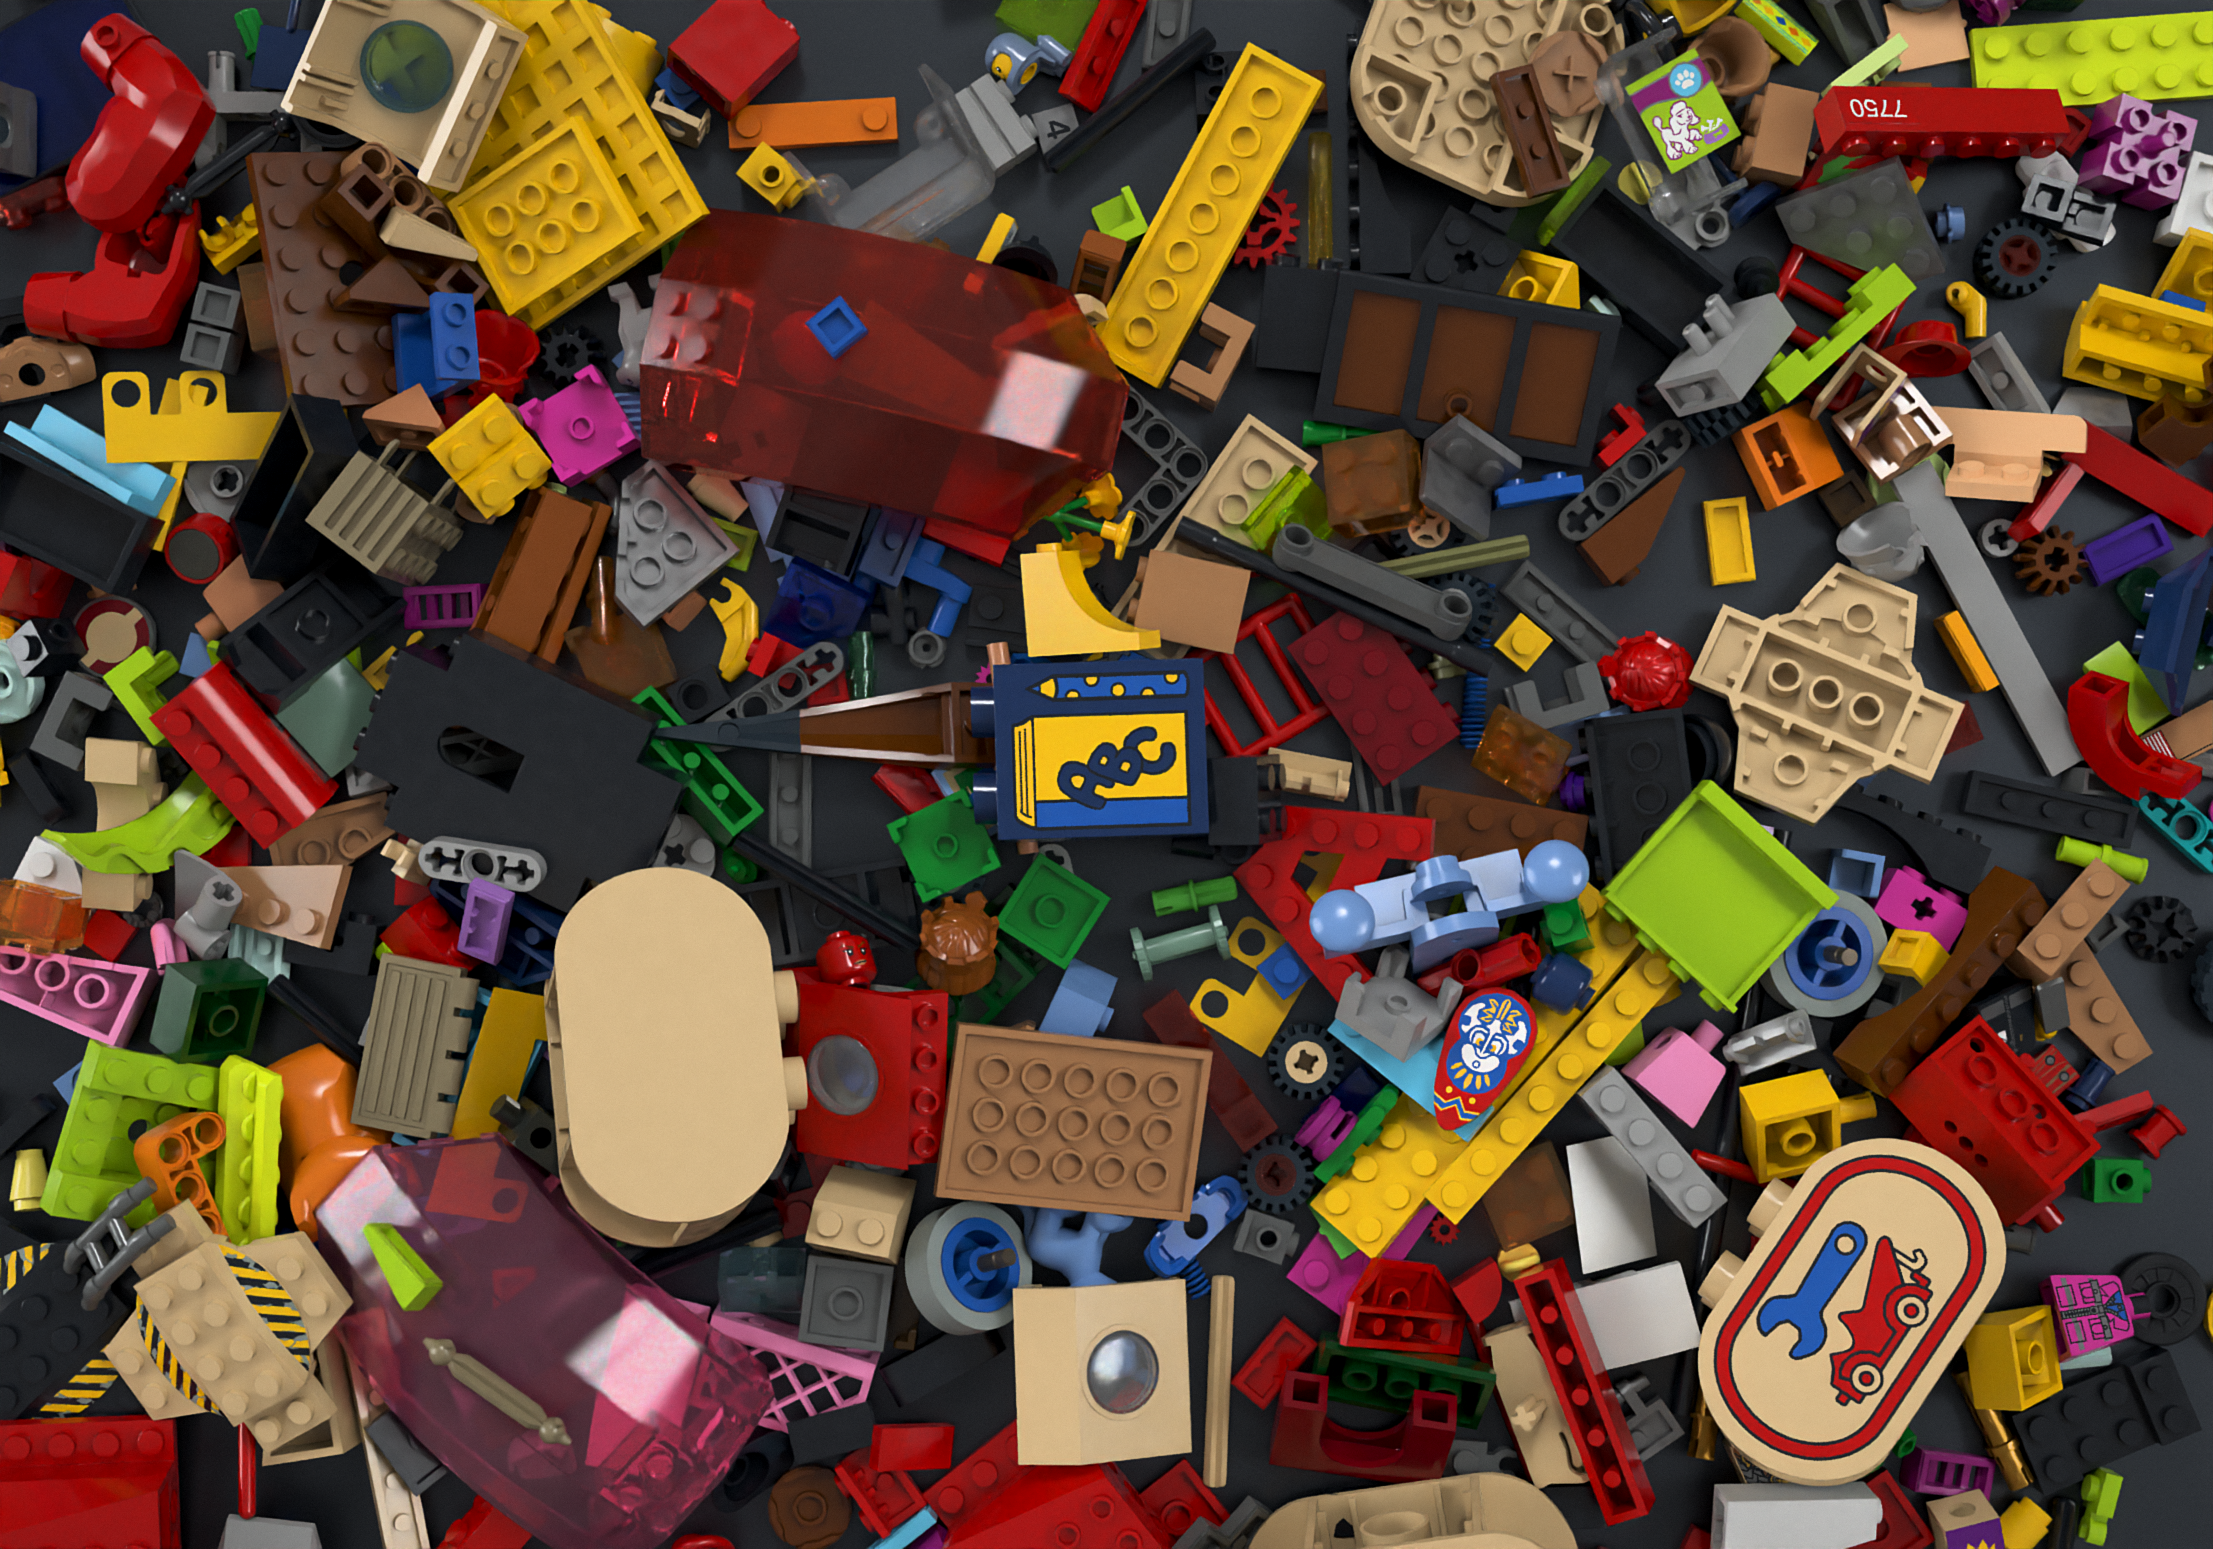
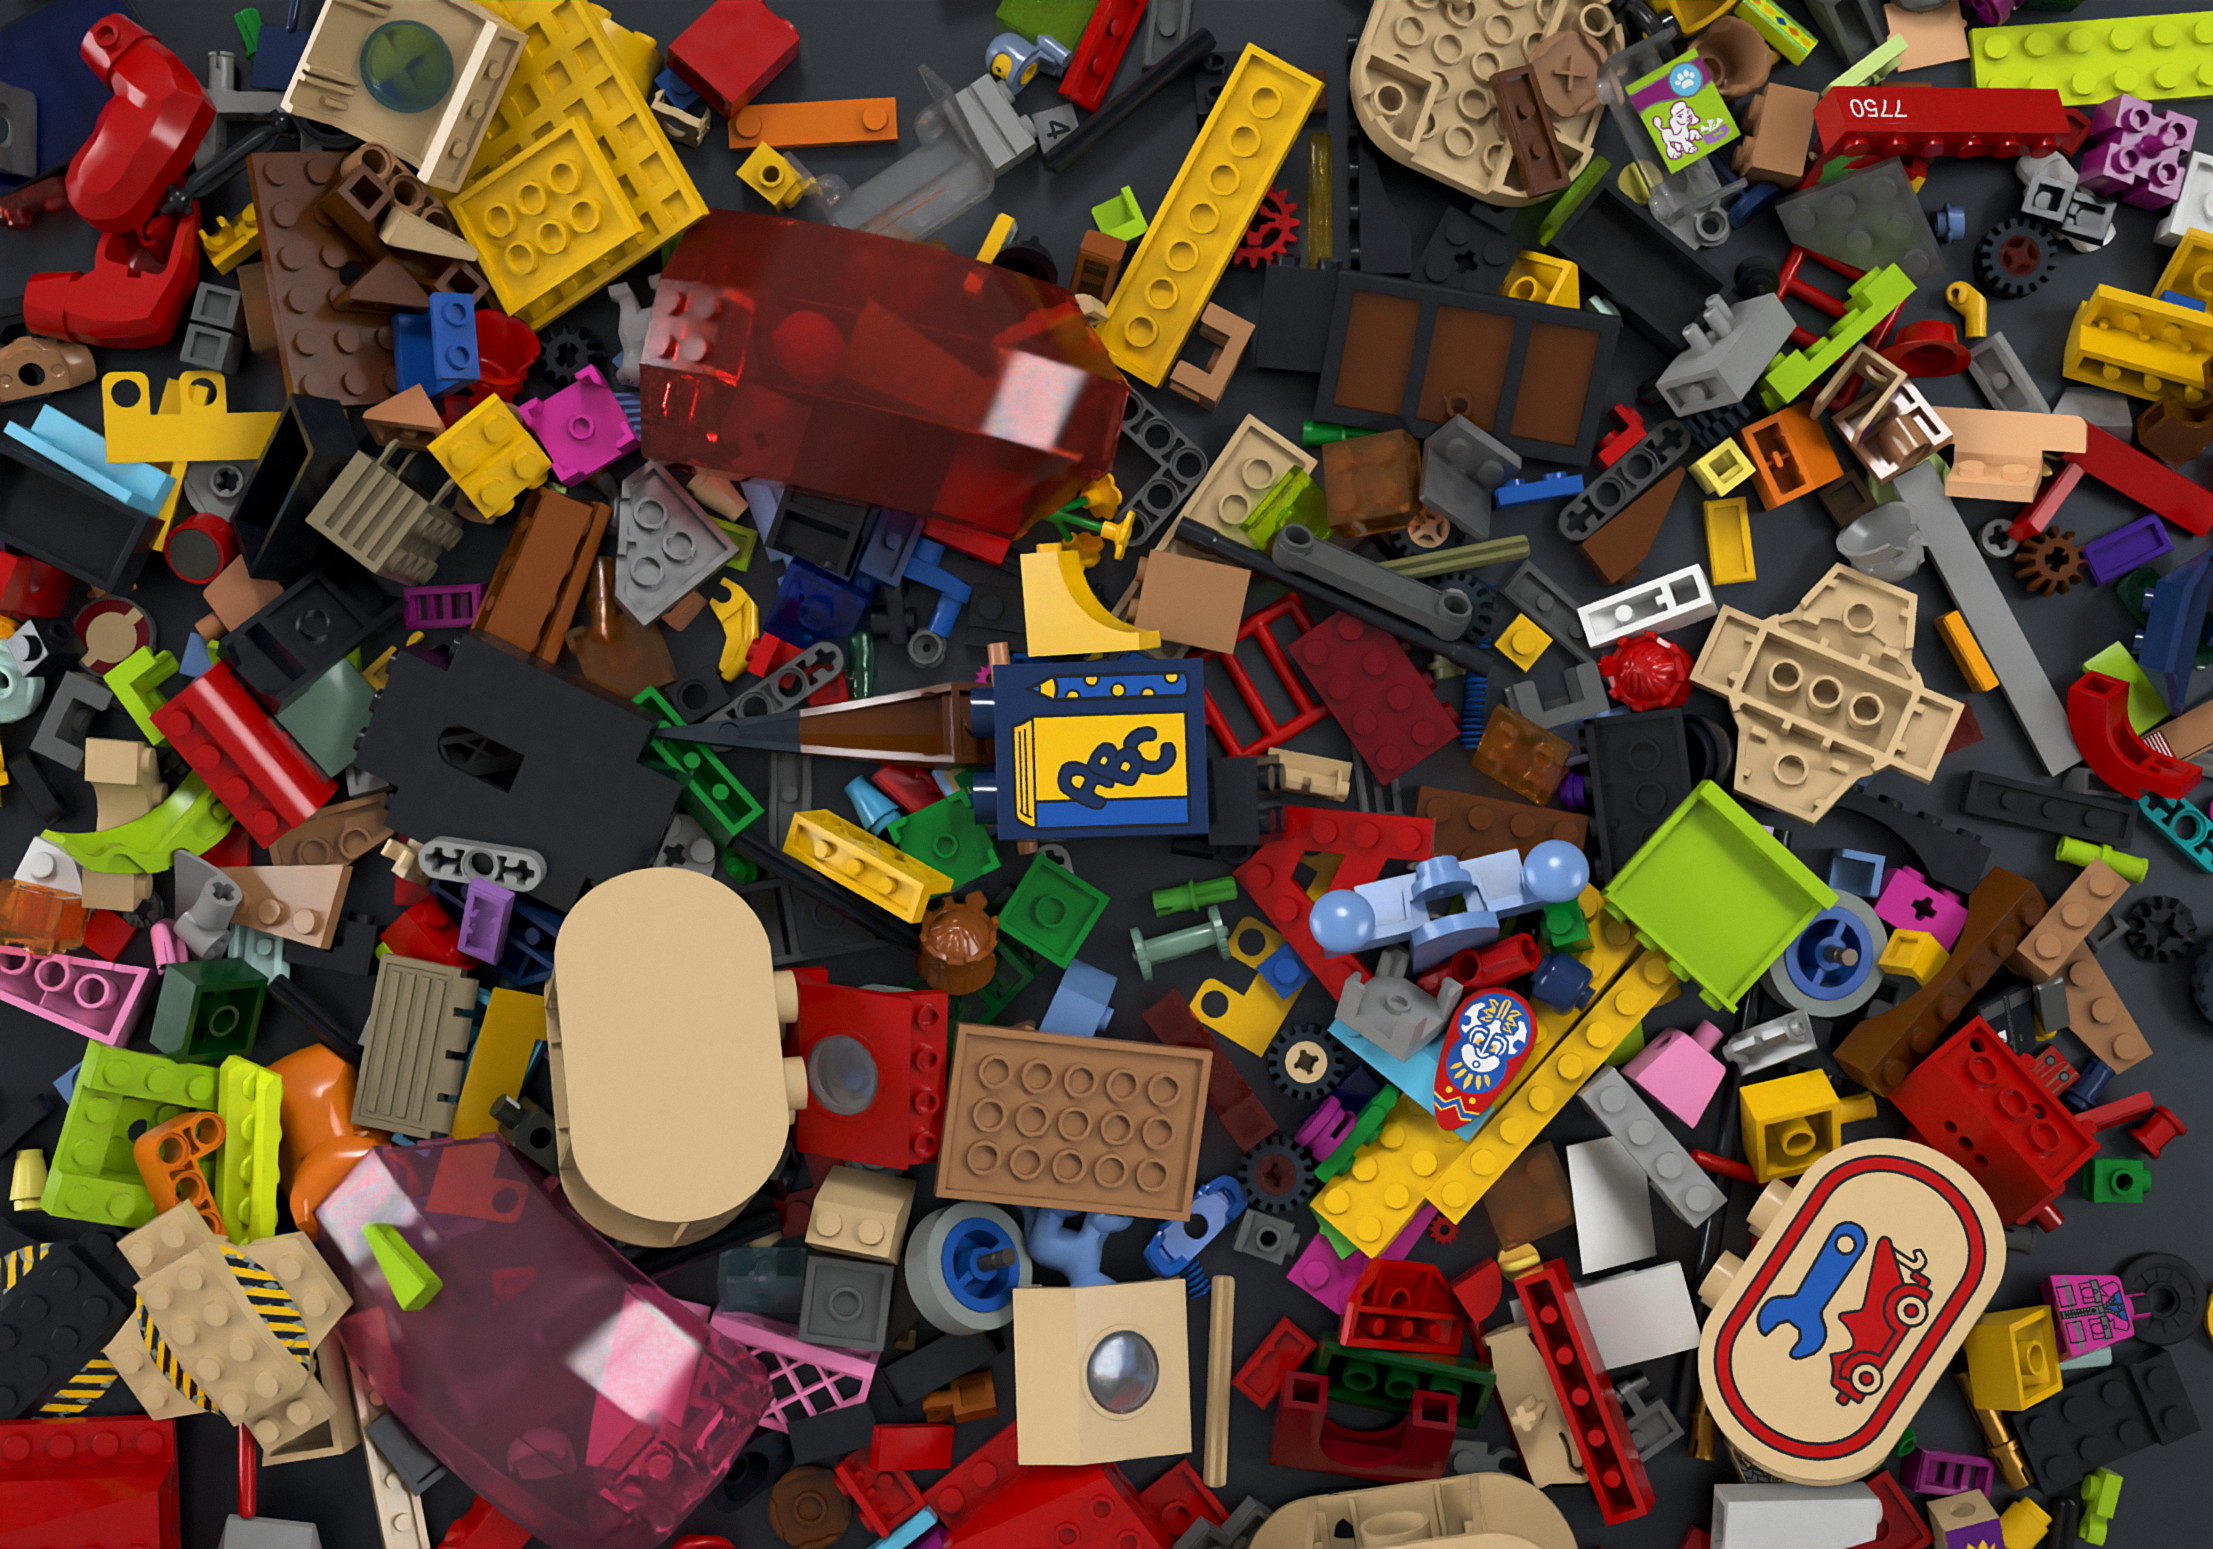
(129, 1245): dark grey piece -> none
(497, 1391): dark tan wheel -> none
(837, 327): blue tile -> none
(846, 960): red head -> none
(864, 863): none -> yellow fence
(872, 806): none -> dark azure cone
(969, 1399): none -> dark orange plate
(1653, 606): none -> white slope
(1721, 468): none -> light yellow brick

